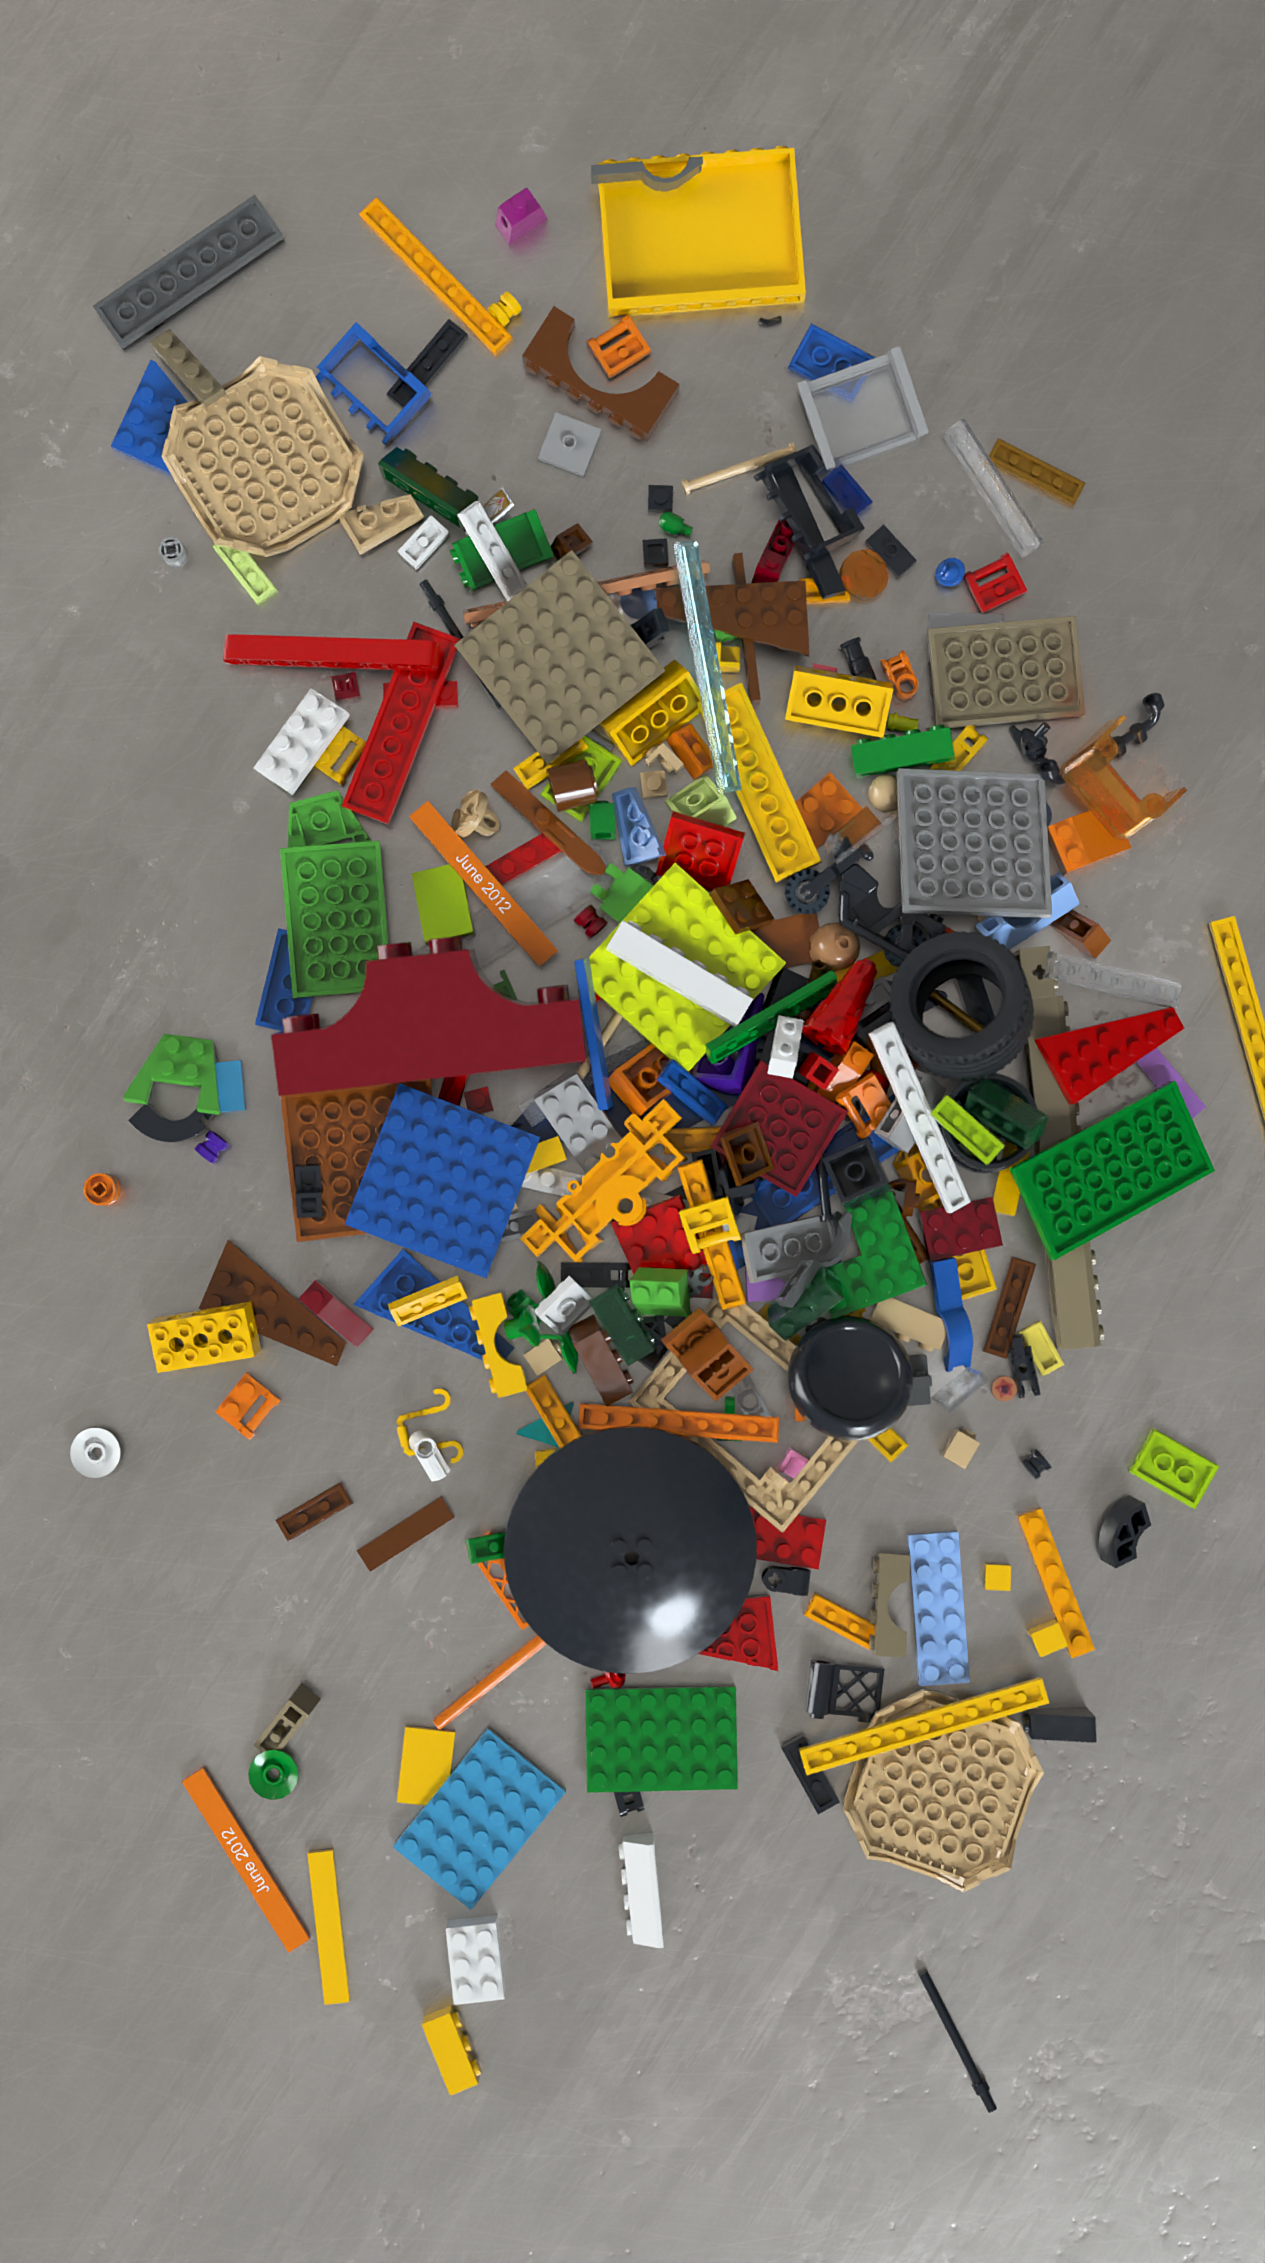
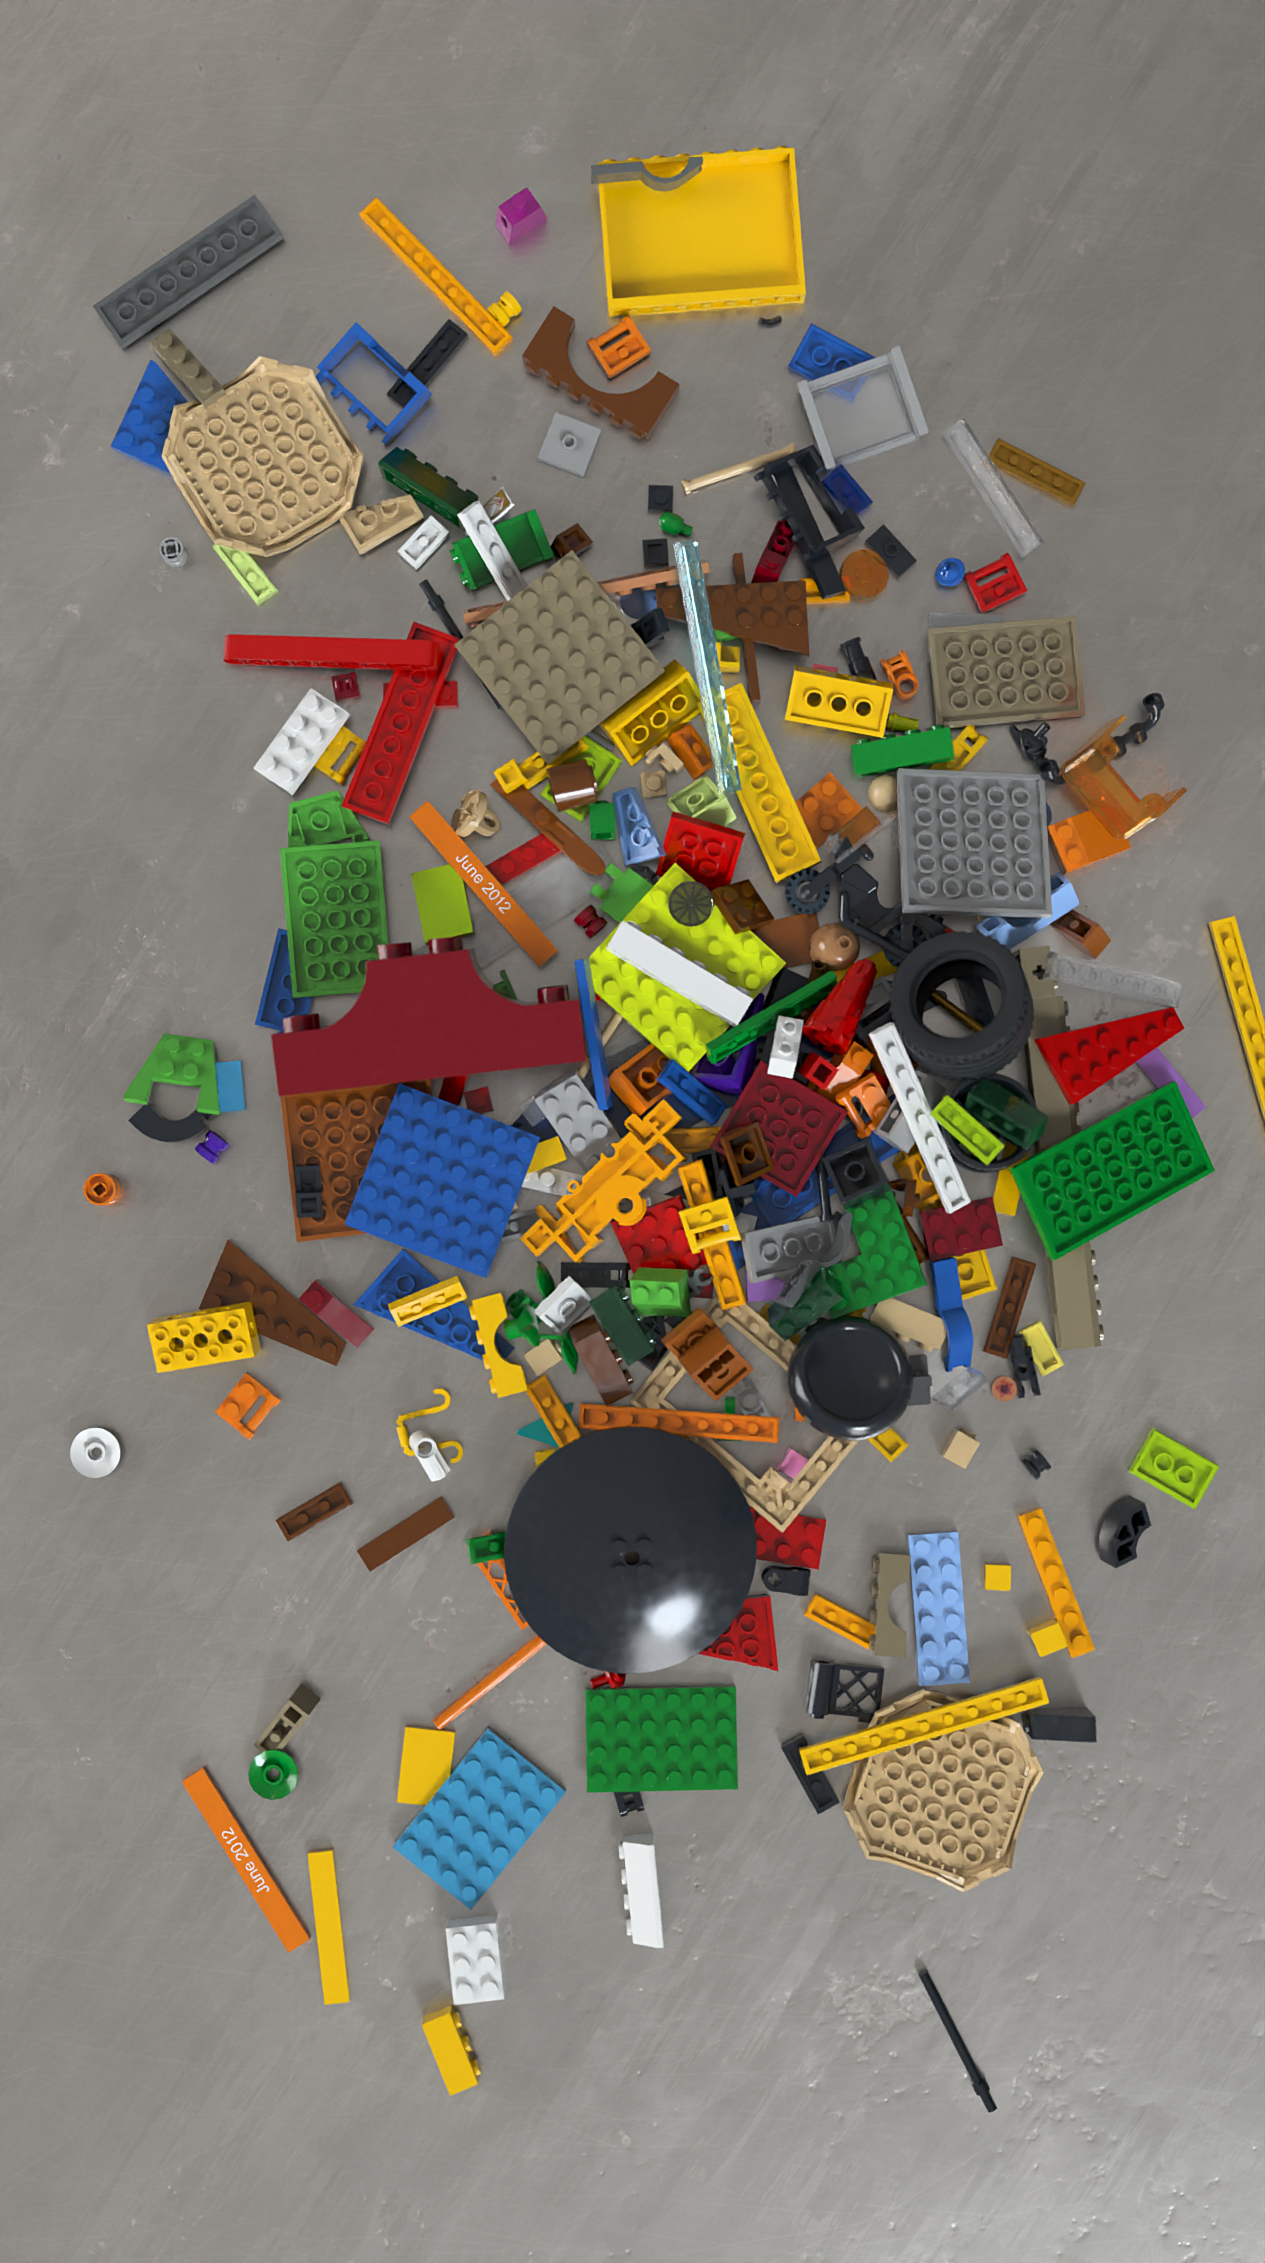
(510, 776): none -> yellow tile
(690, 903): none -> clear smoke wheel

